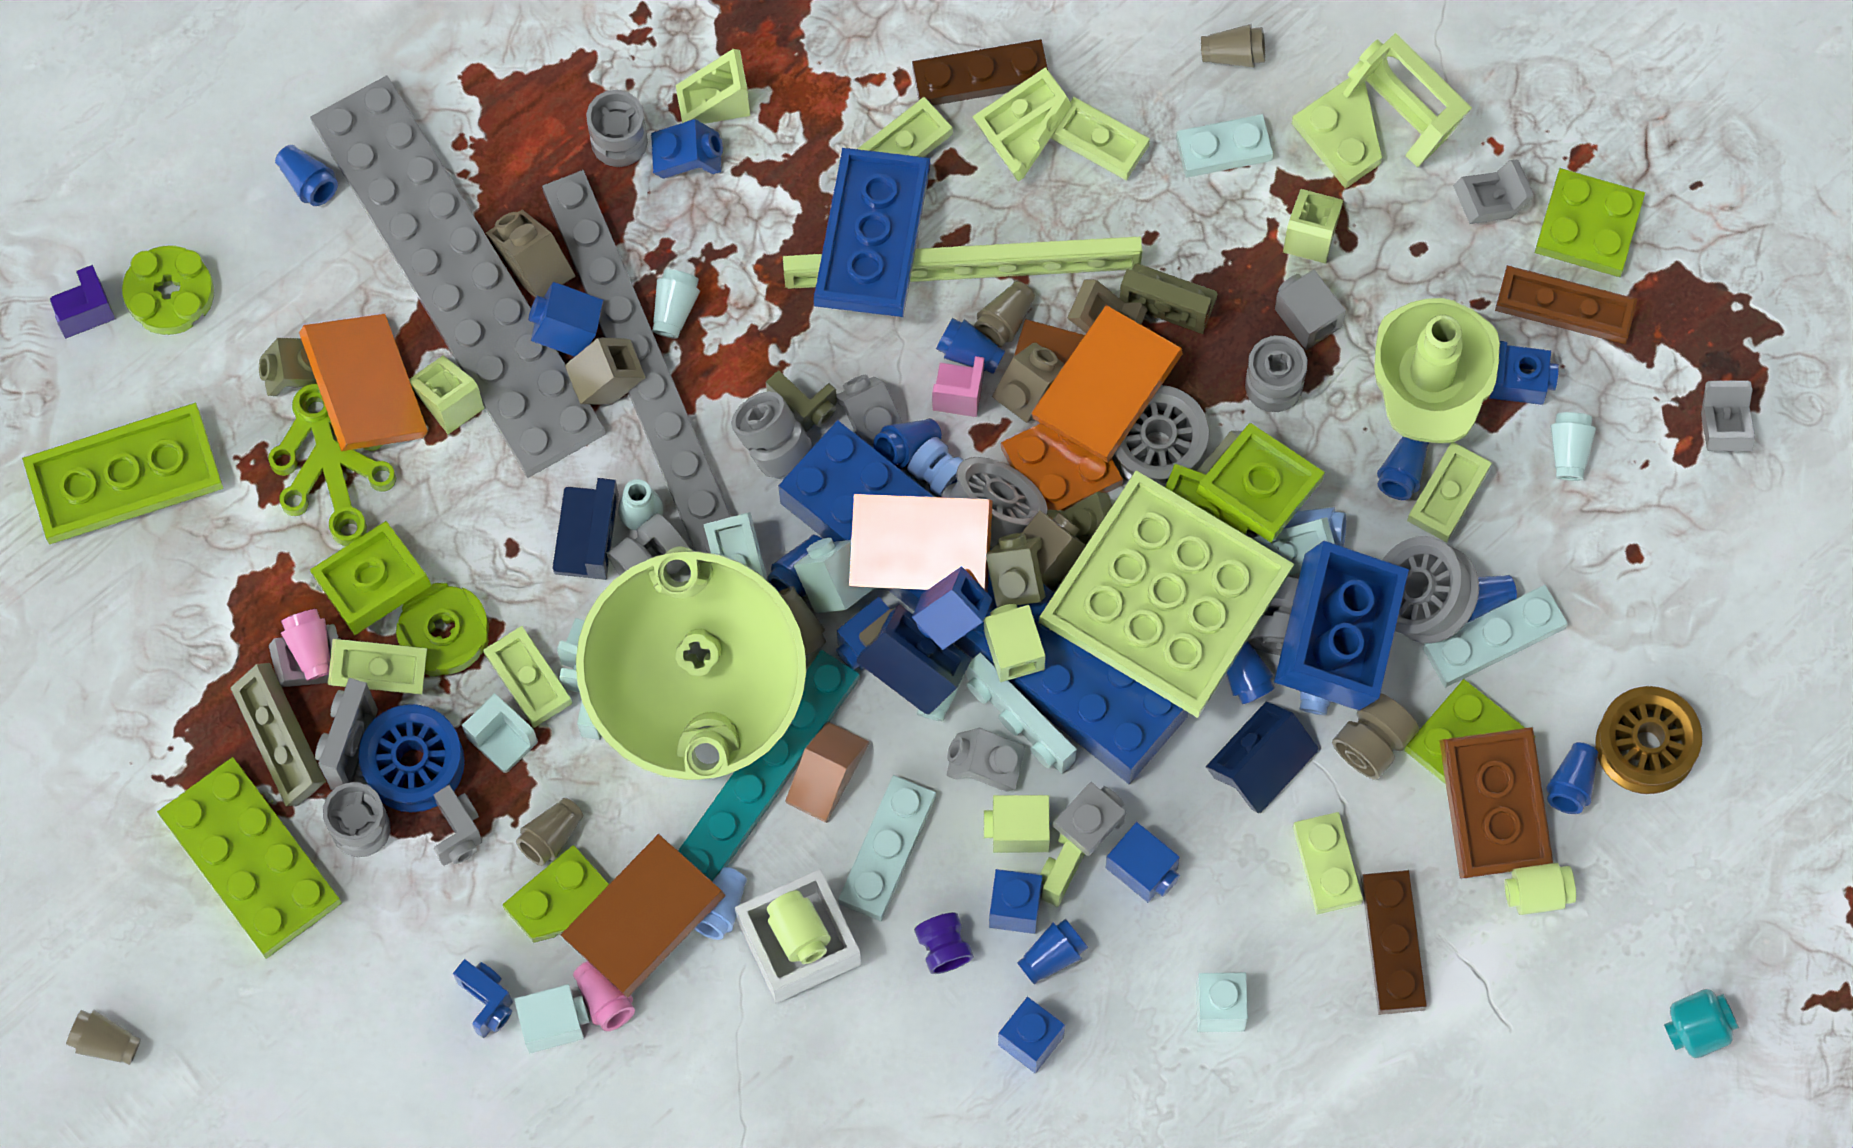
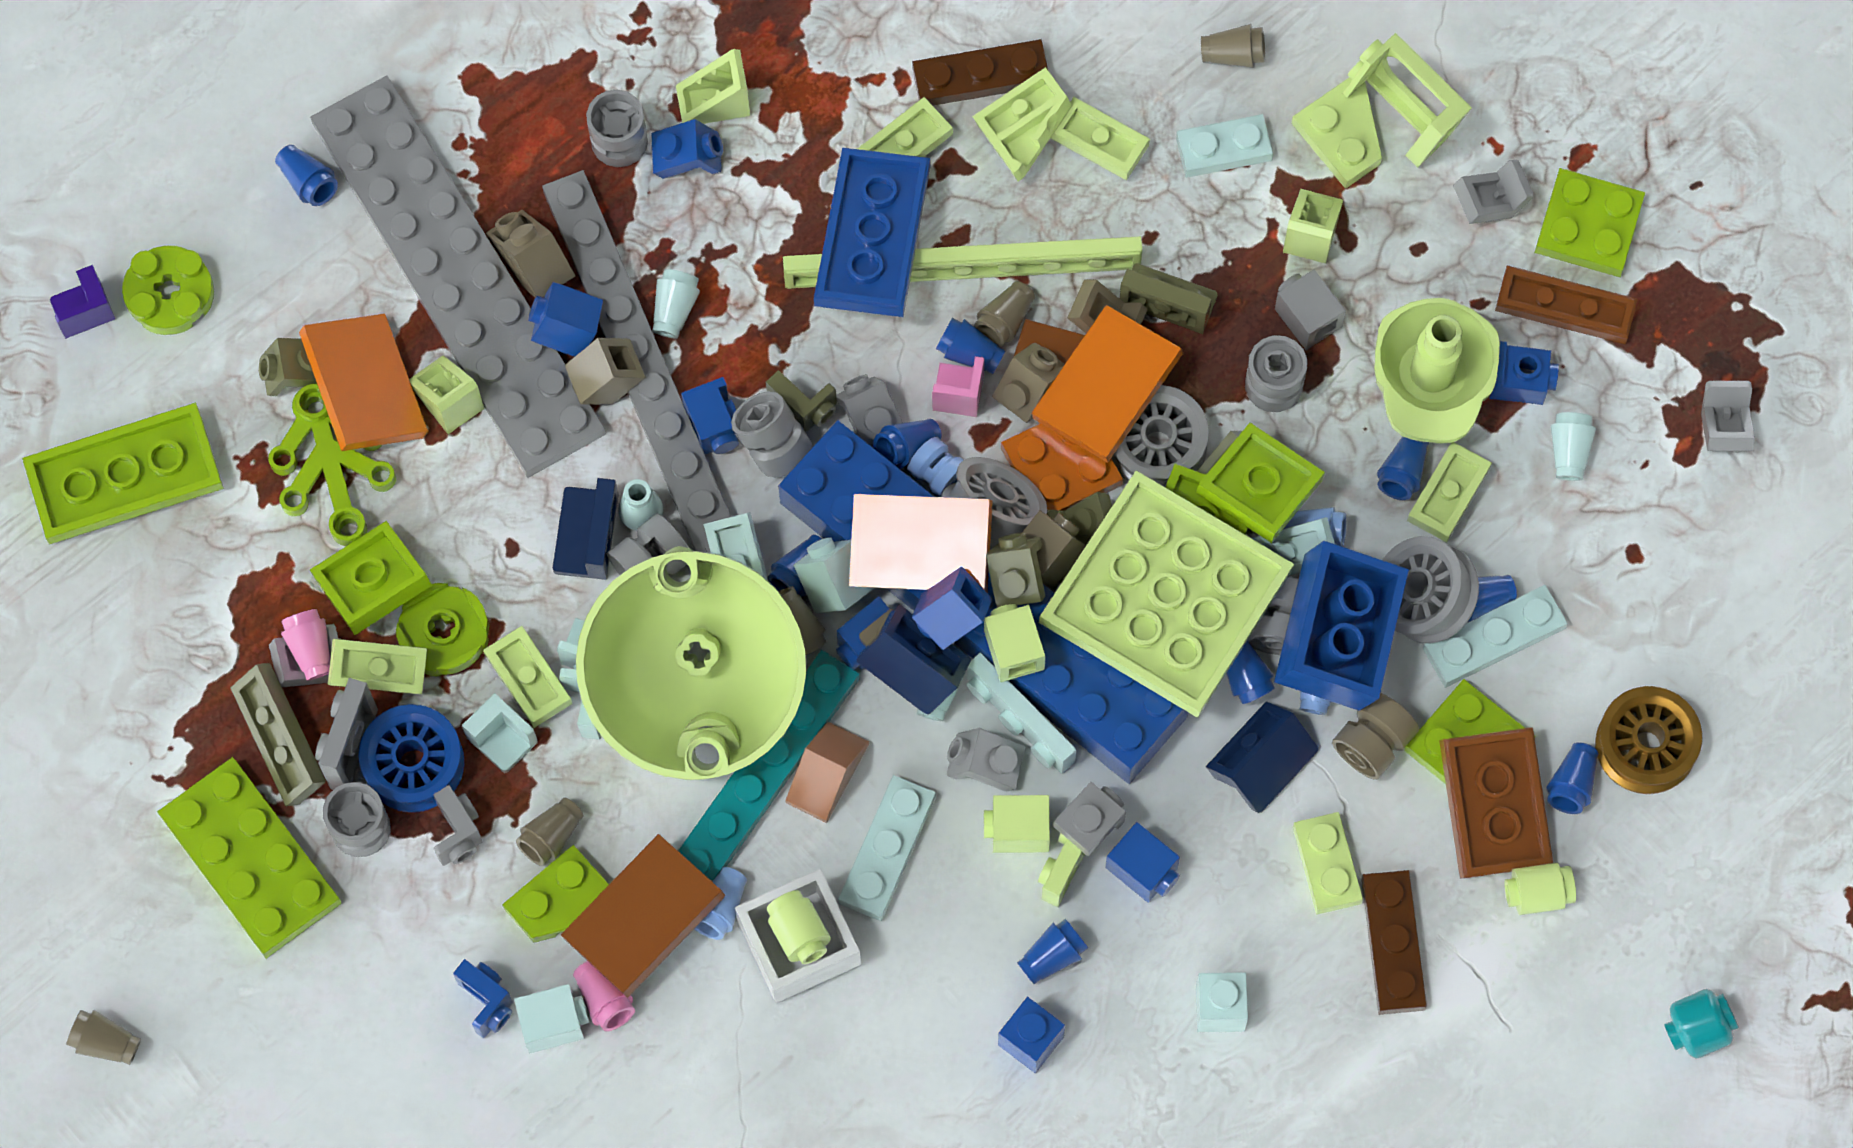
(711, 416): none -> blue brick
(943, 940): dark purple wheel -> none
(1015, 901): blue brick -> none

